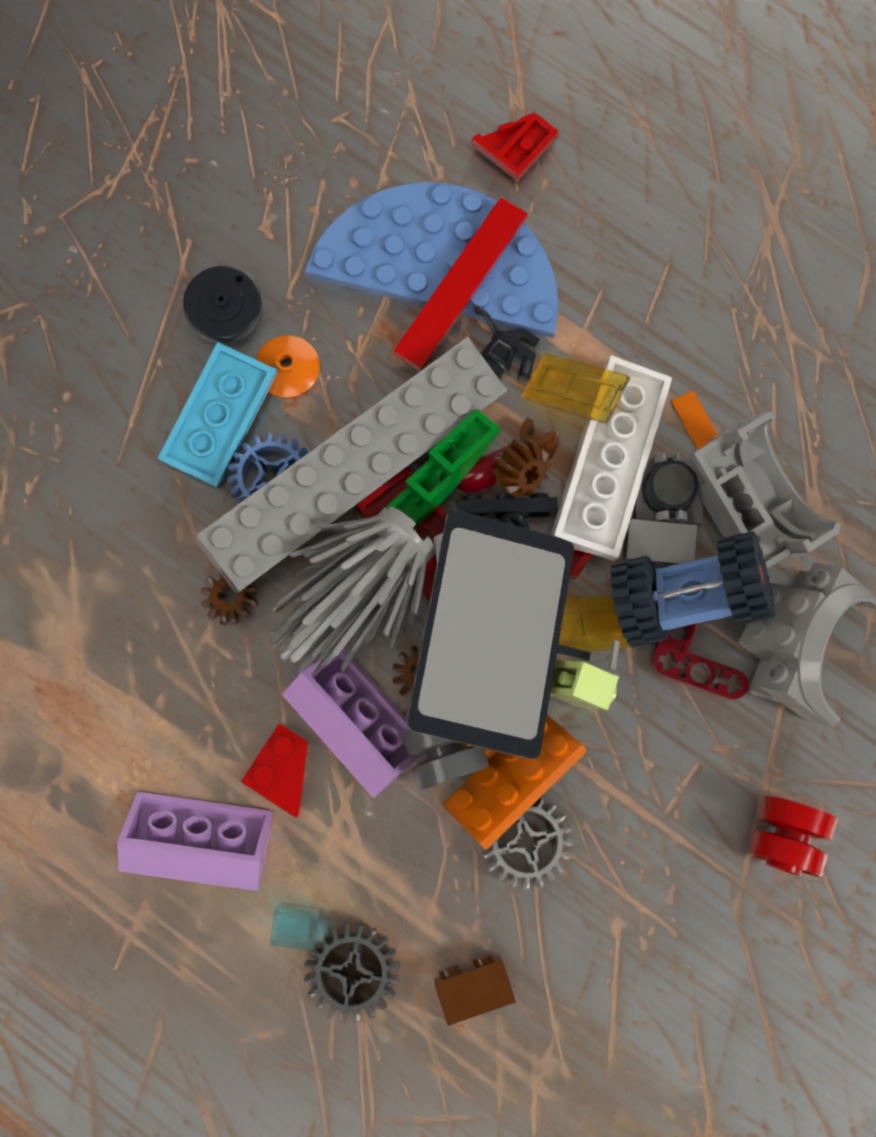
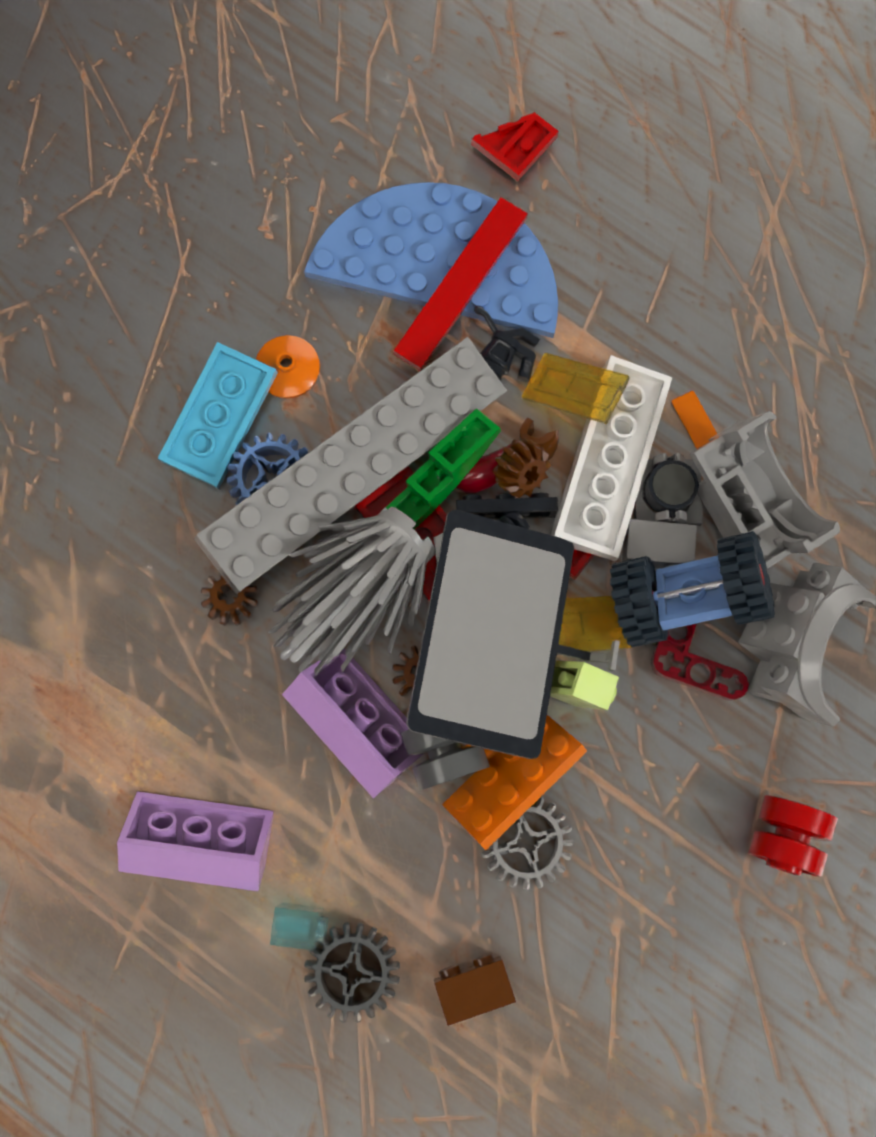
(222, 304): black wheel -> none
(280, 770): red wing -> none

